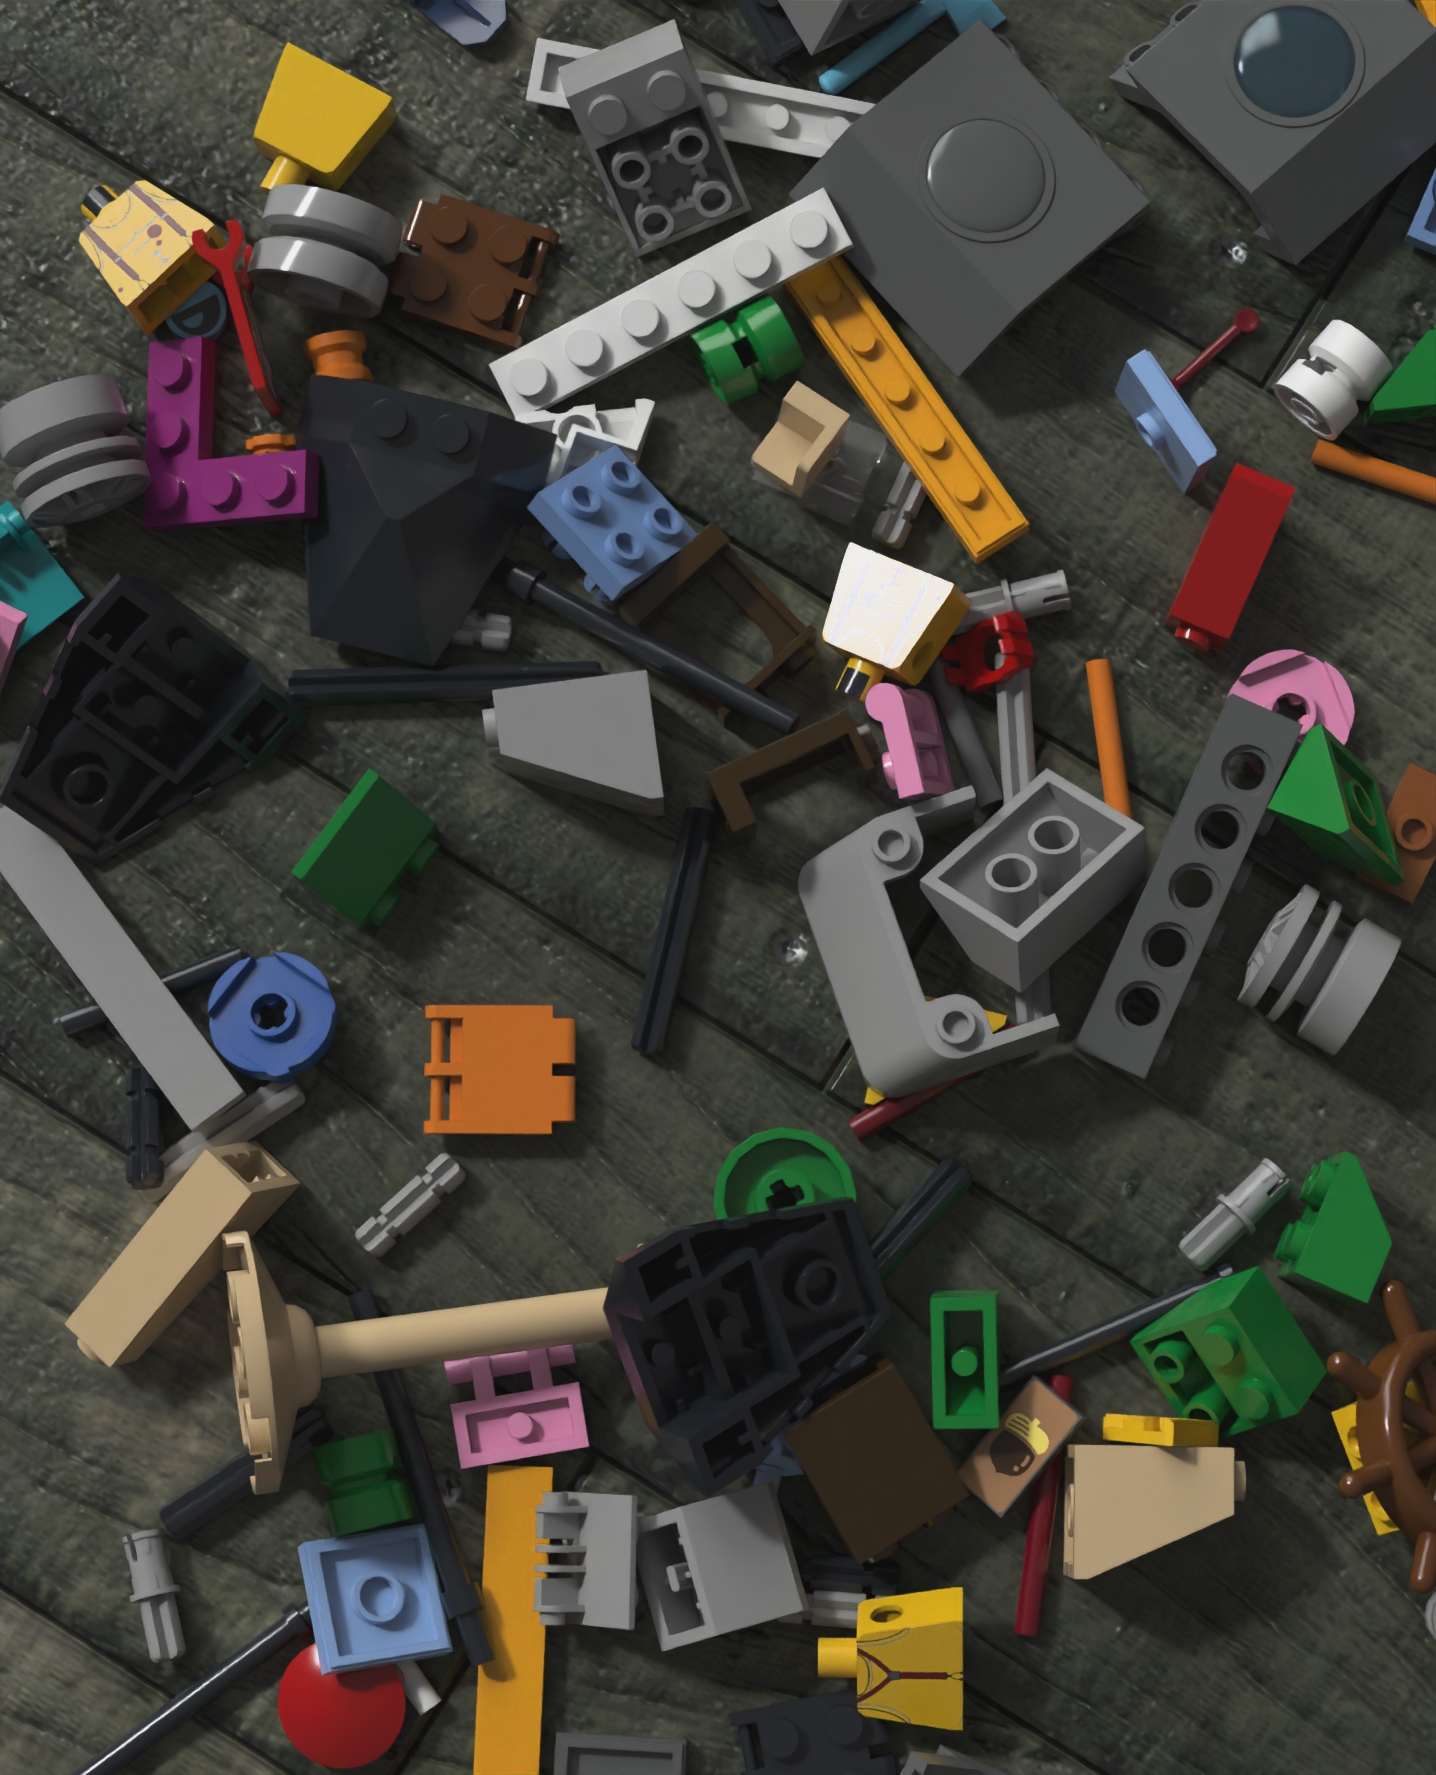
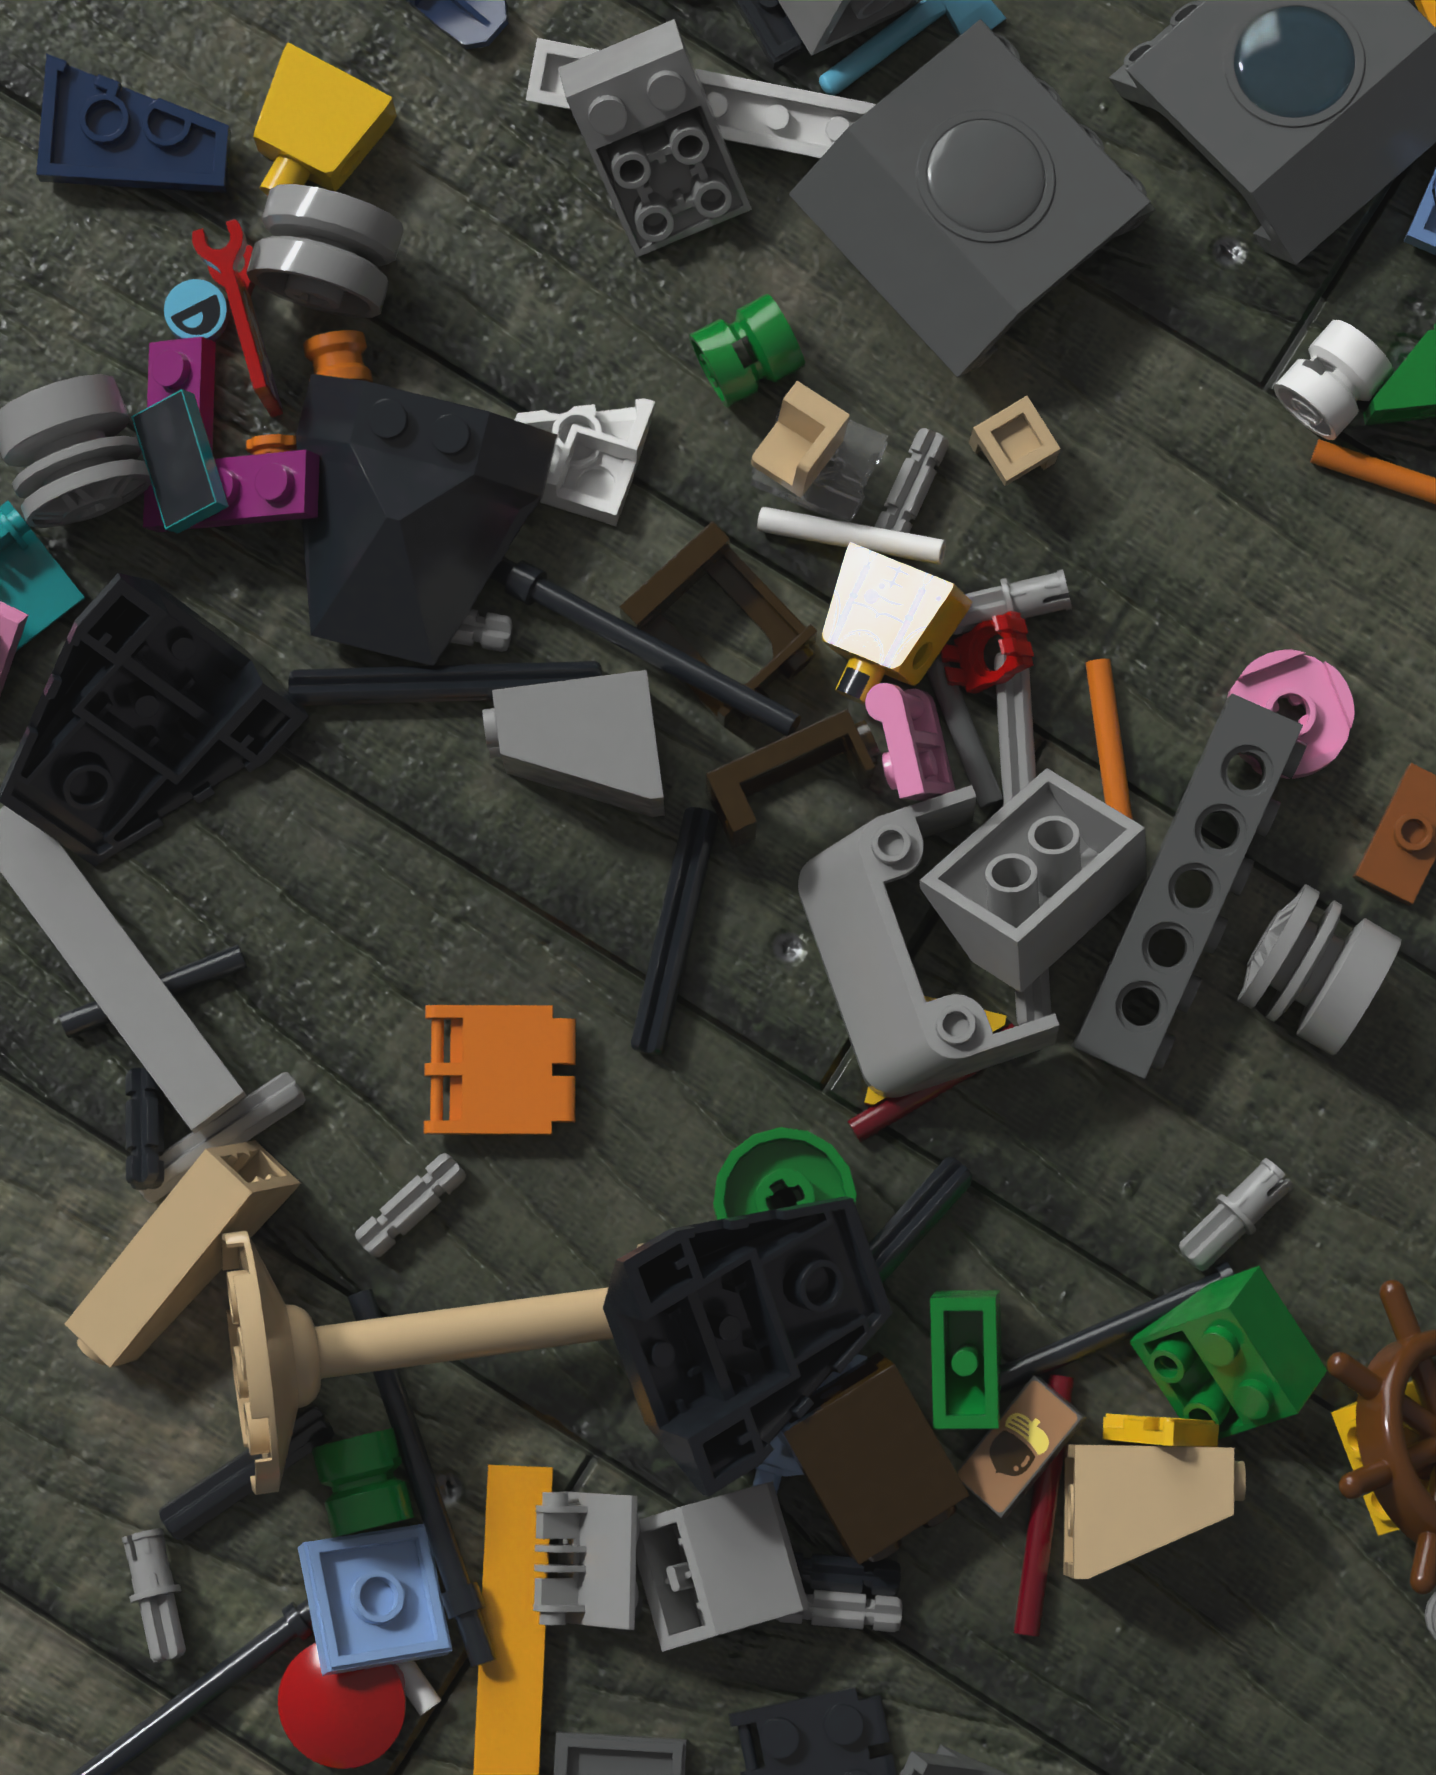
(122, 138): none -> dark blue wing
(146, 249): yellow torso -> none
(179, 461): none -> black tile
(280, 1051): blue plate -> none
(368, 853): green slope -> none
(469, 269): reddish brown plate -> none
(516, 1423): bright pink plate -> none
(610, 524): medium blue plate -> none
(672, 304): white plate -> none
(842, 533): none -> white piece
(904, 1658): yellow torso -> none
(907, 408): light orange tile -> none
(1015, 441): none -> tan panel
(1165, 421): light blue plate -> none
(1228, 558): red slope -> none
(1244, 324): dark red hinge -> none
(1338, 808): green slope -> none
(1340, 1237): green slope -> none

